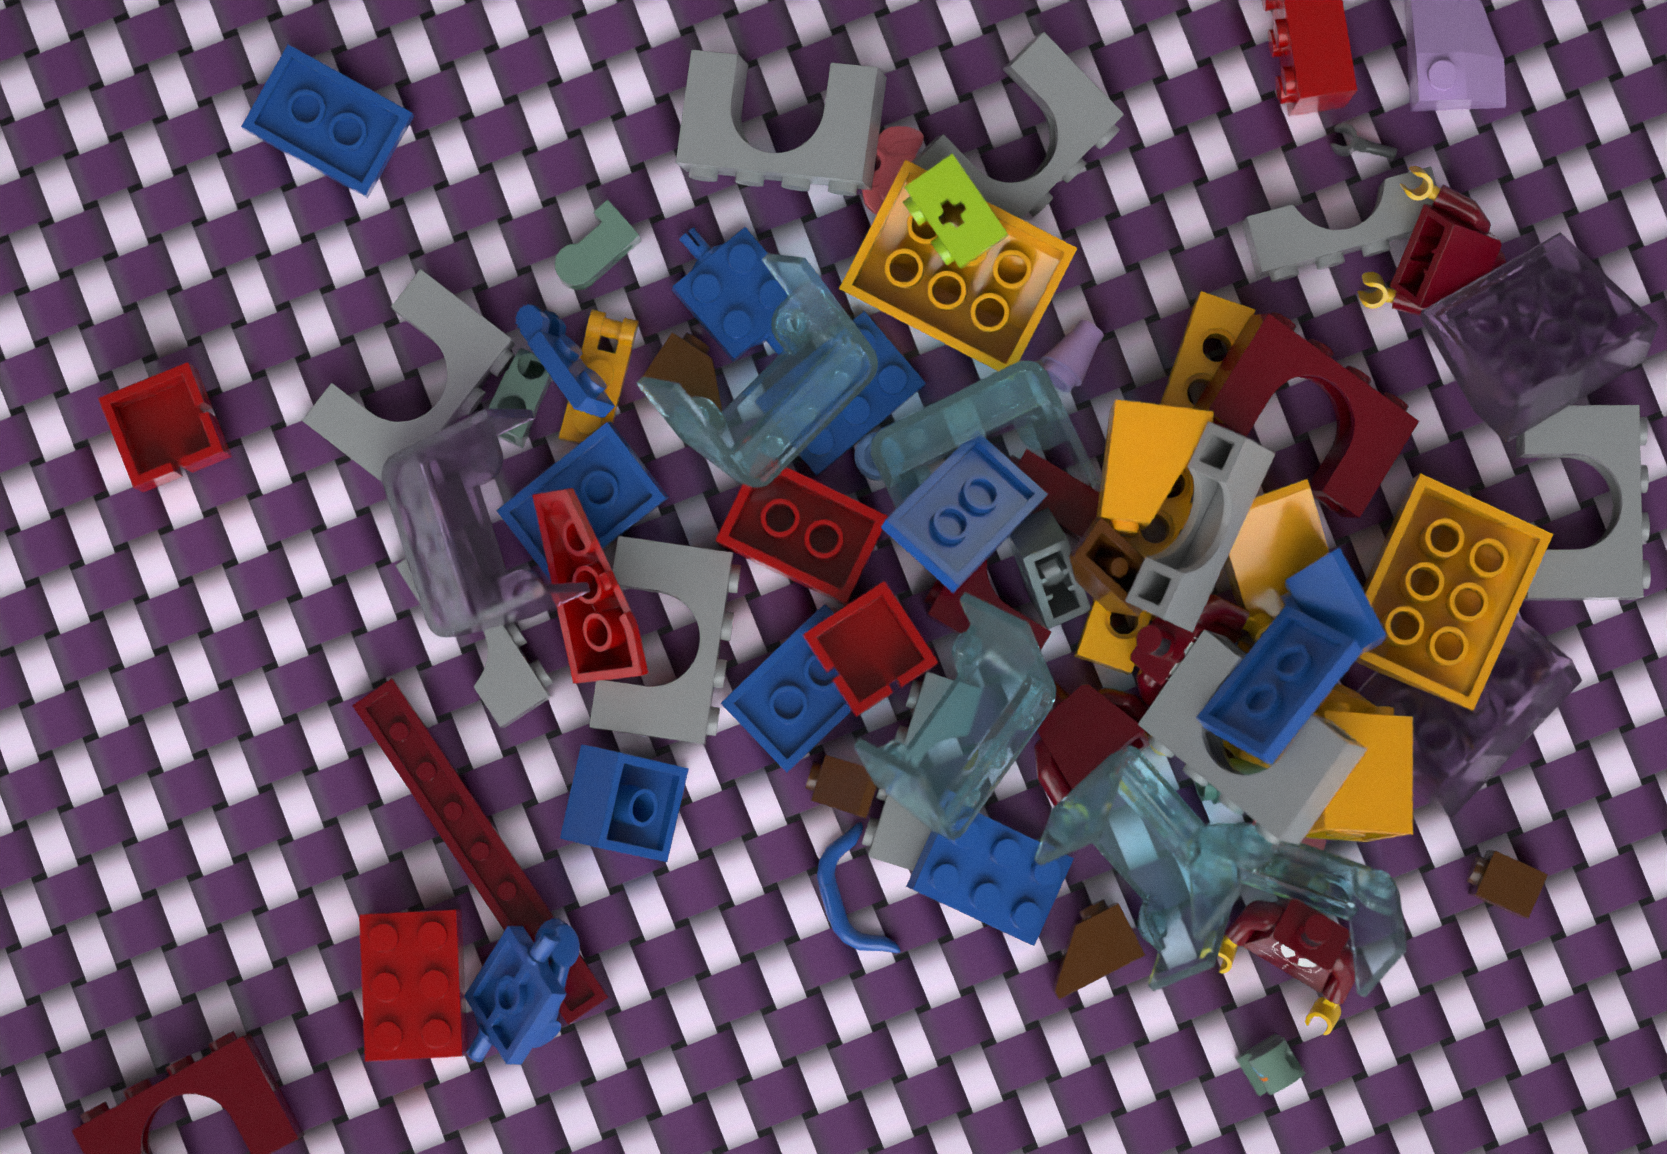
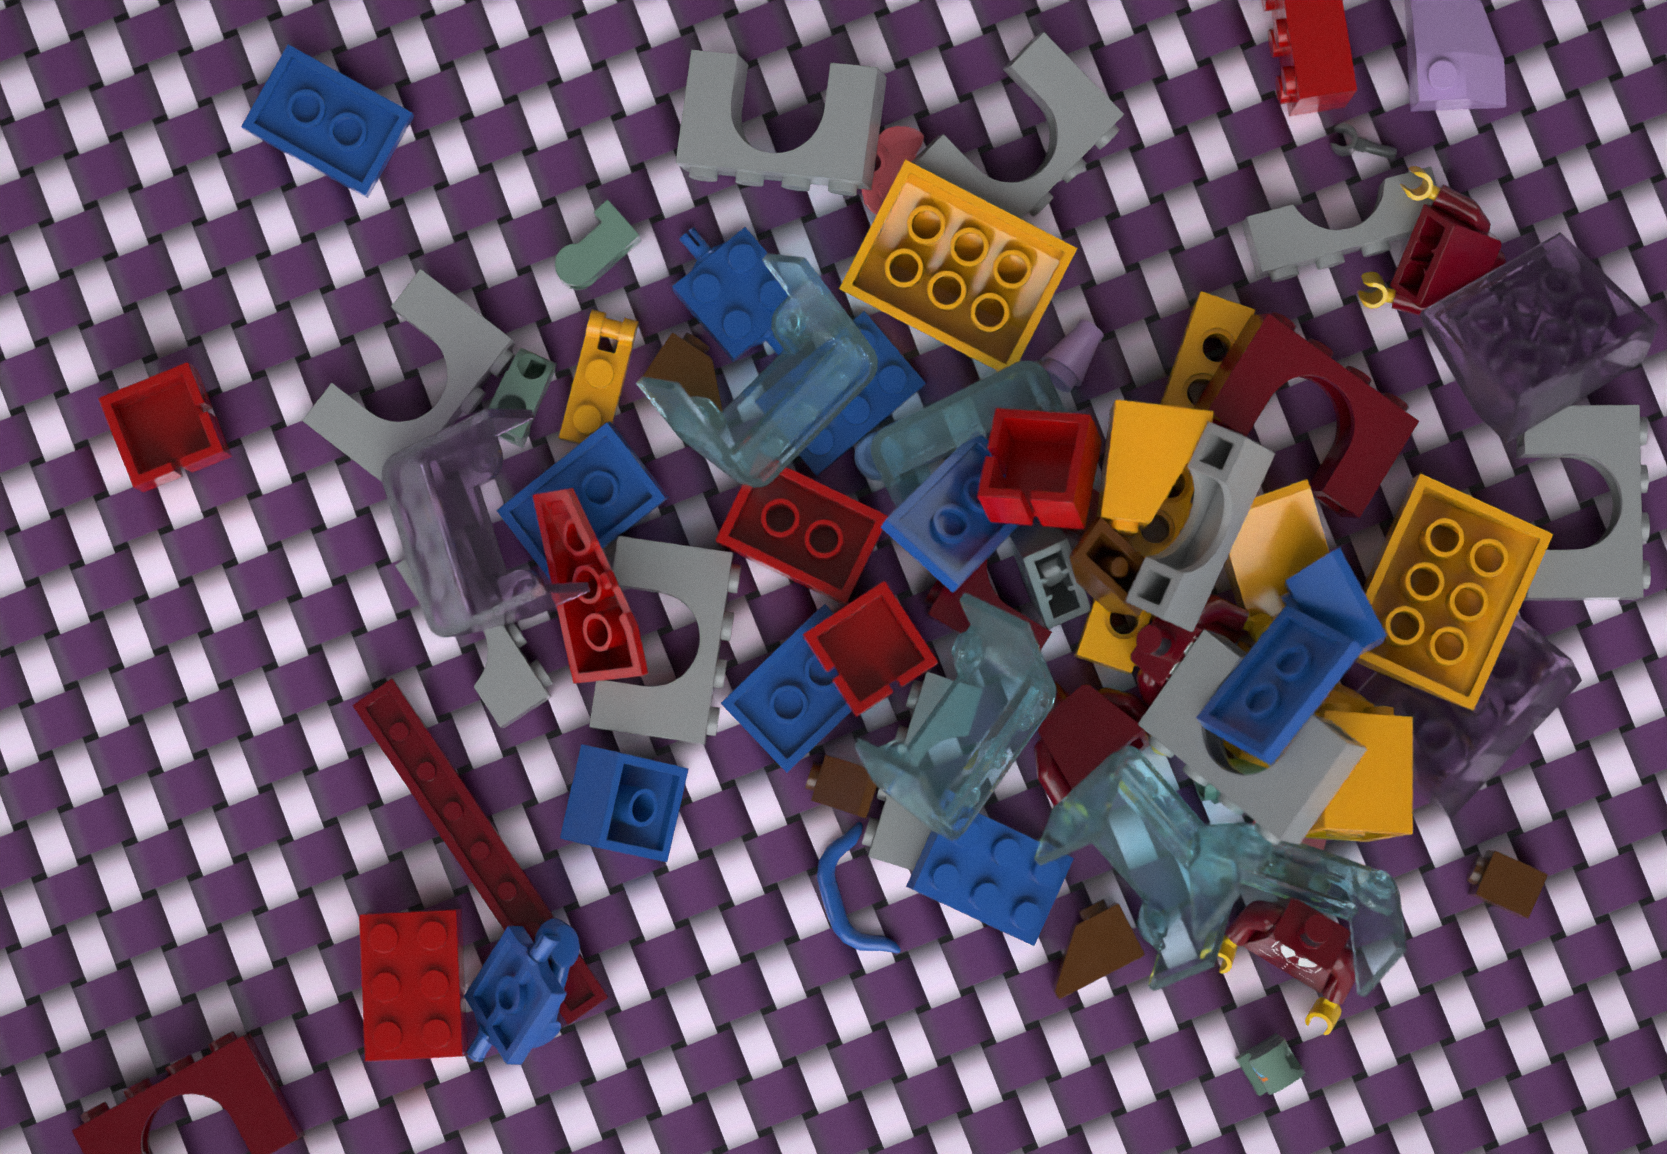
(562, 360): blue hinge -> none
(950, 183): lime brick -> none
(1047, 468): none -> red piece

